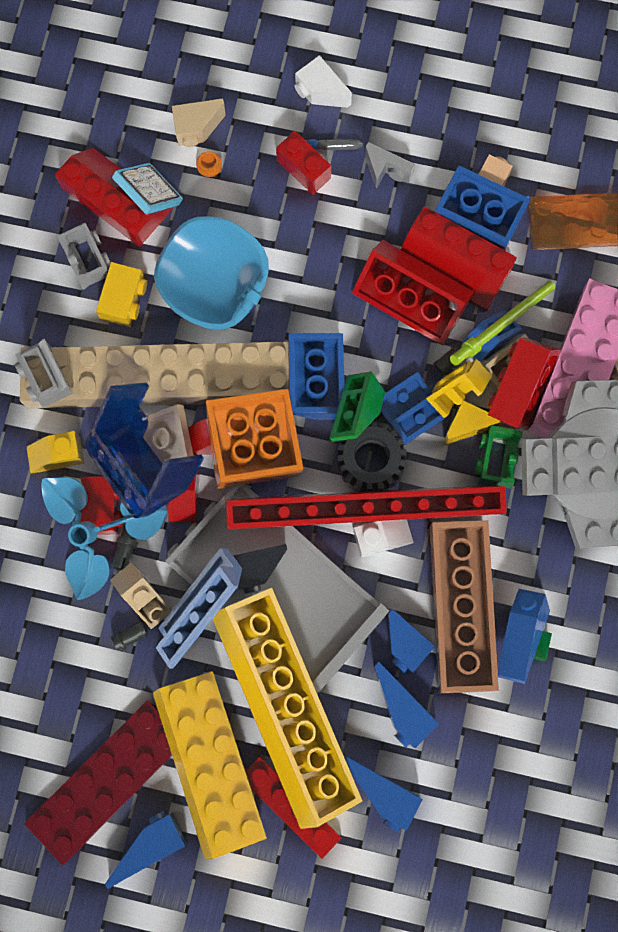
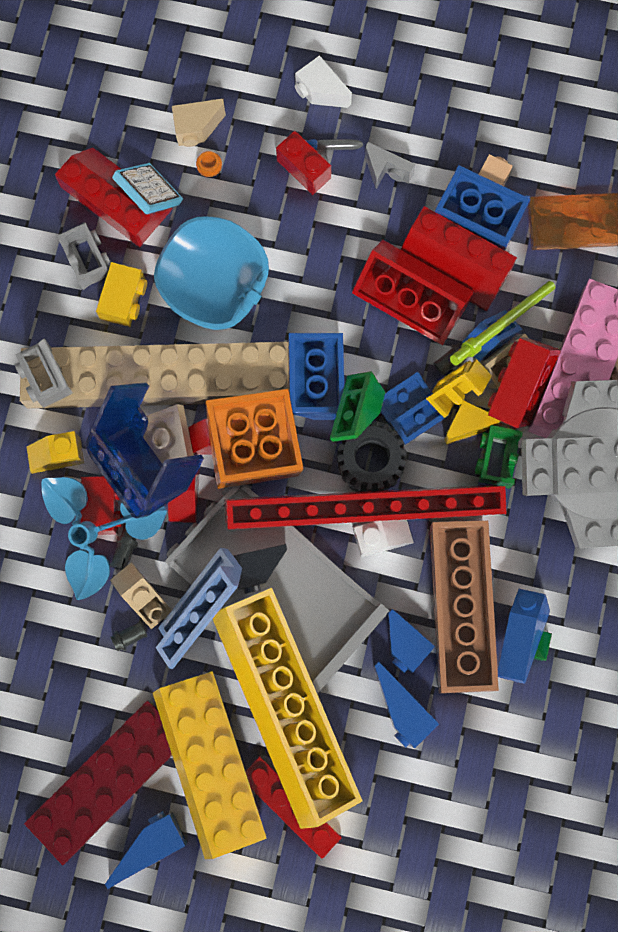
(390, 800): blue slope -> none

